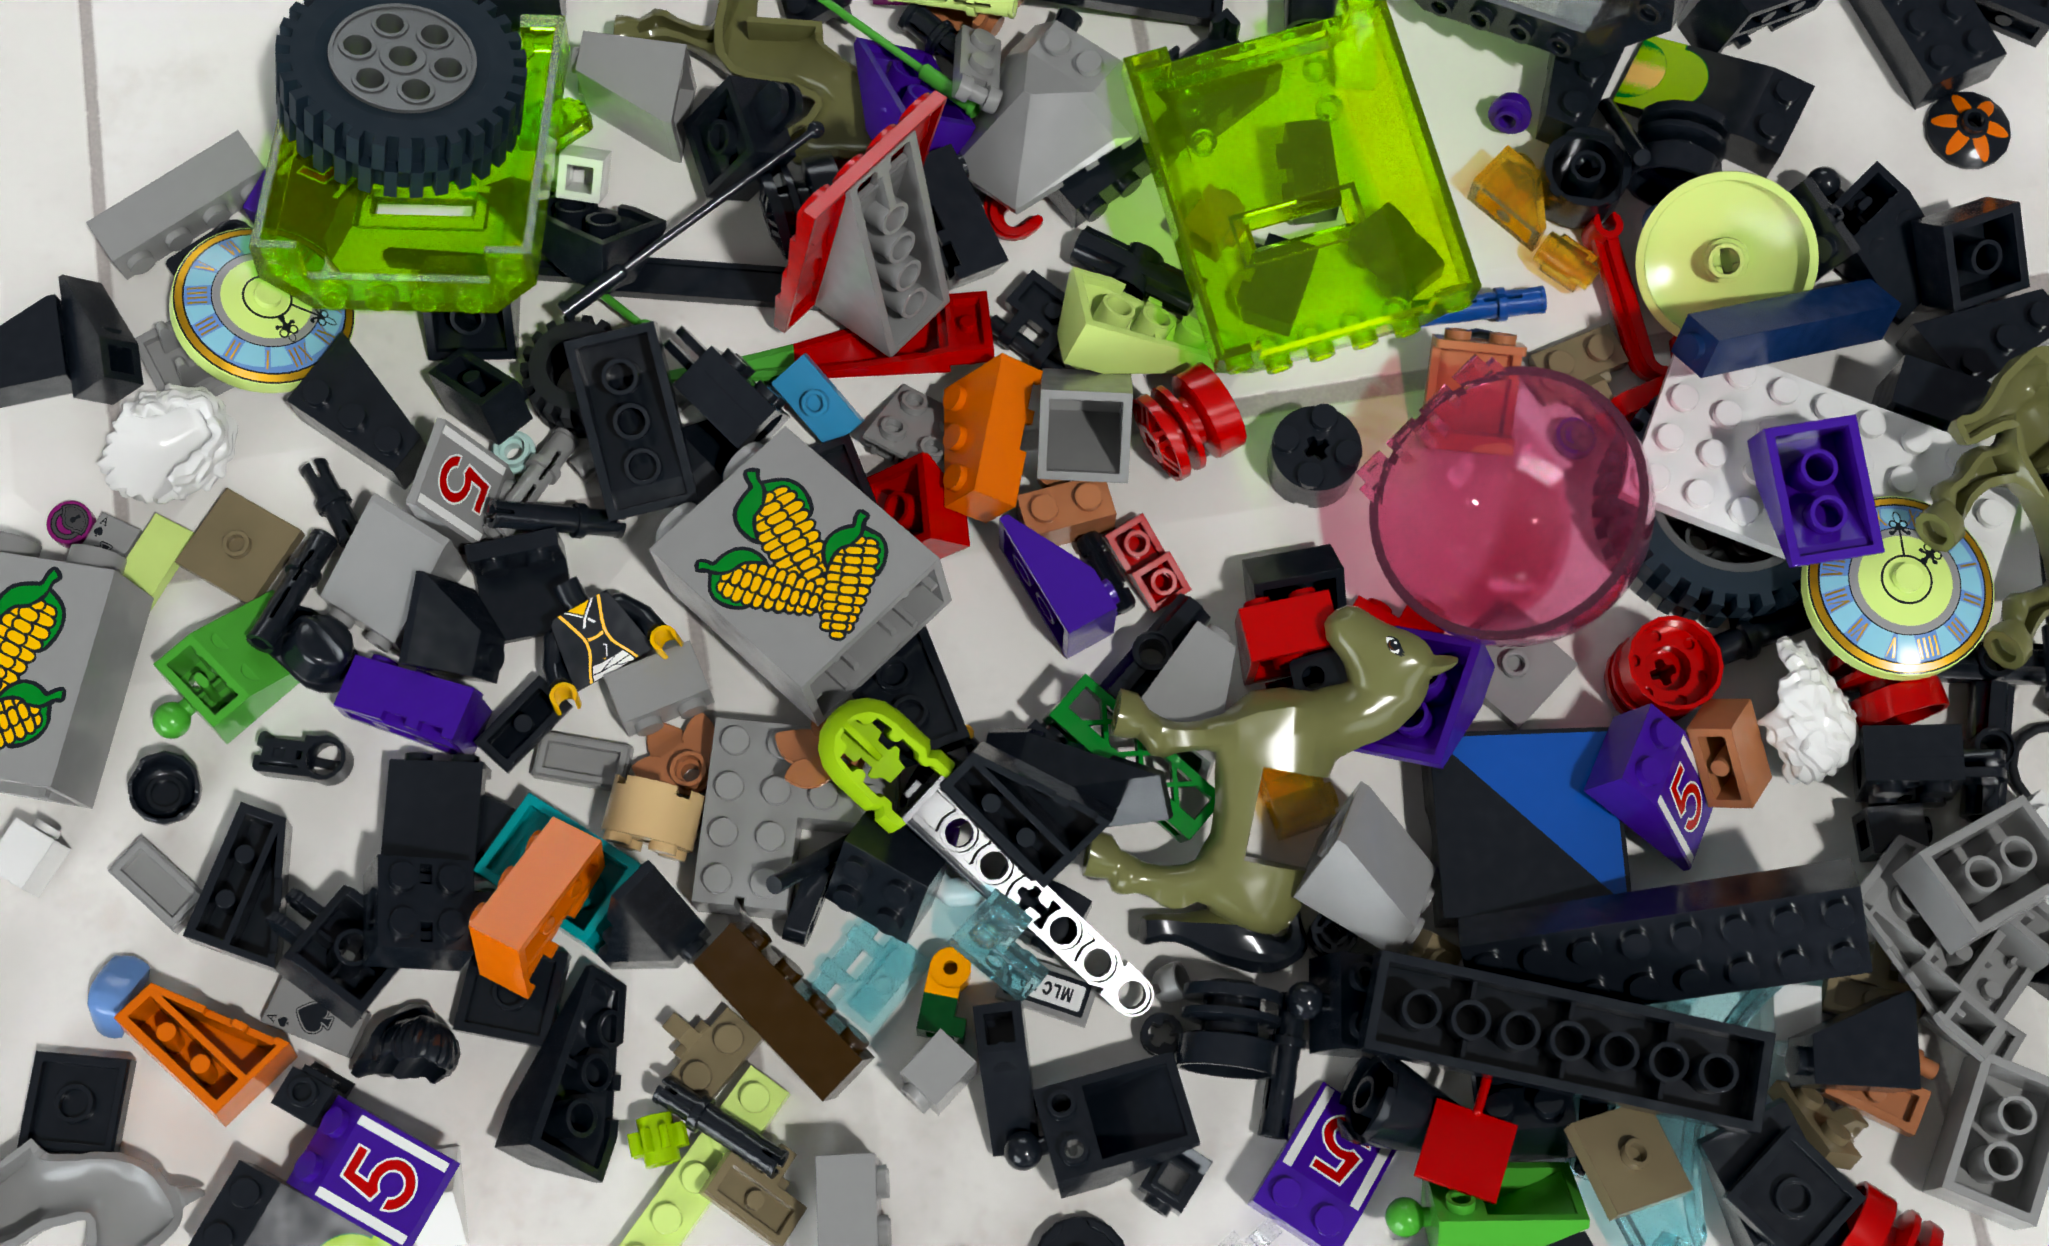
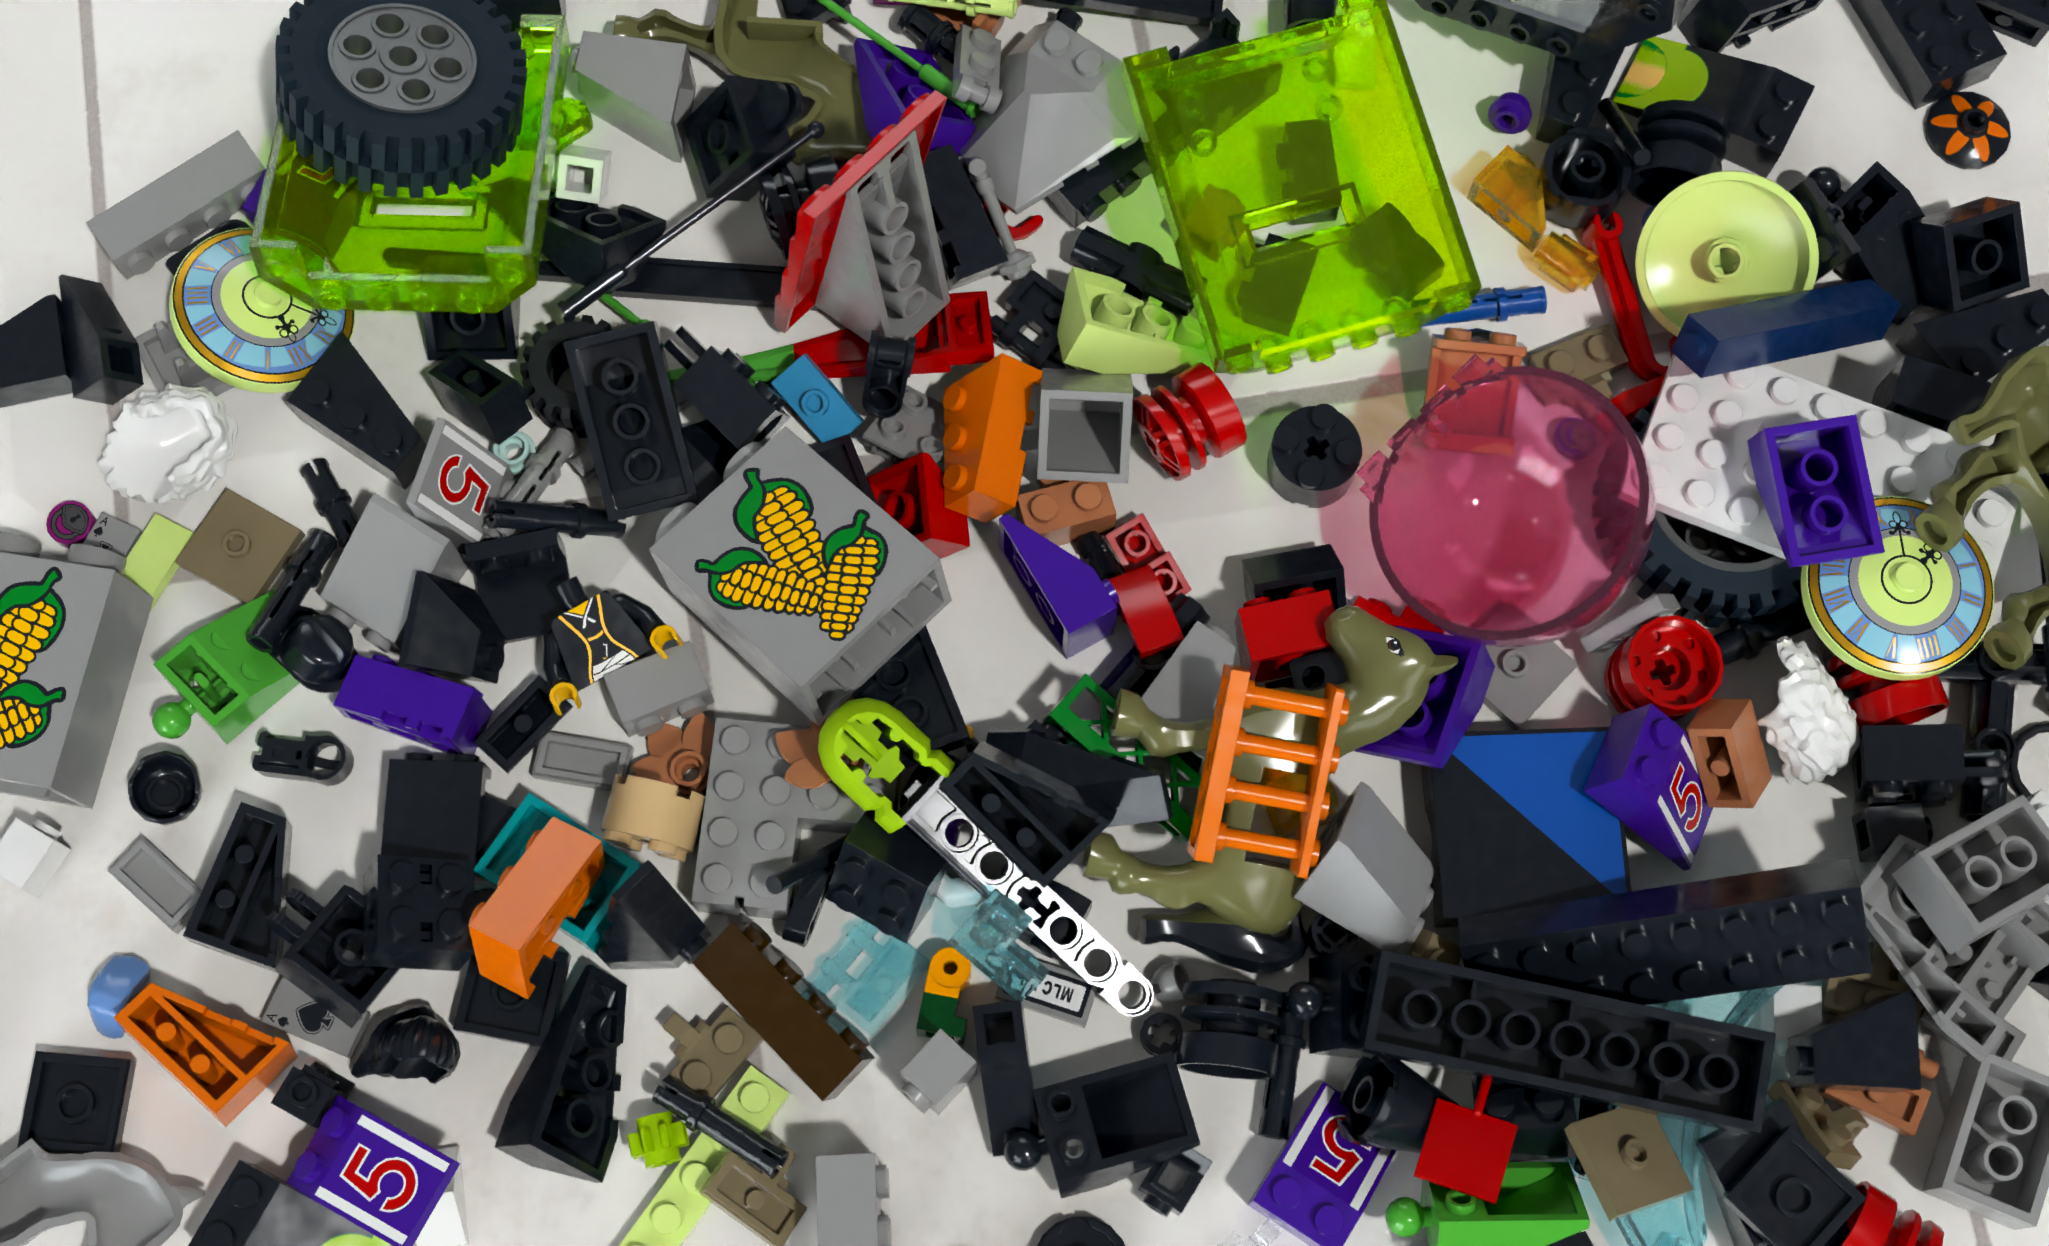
(887, 372): none -> black piece
(1019, 259): none -> light grey piece
(1146, 612): none -> red slope
(1230, 740): none -> orange fence
(1629, 621): none -> light grey tile

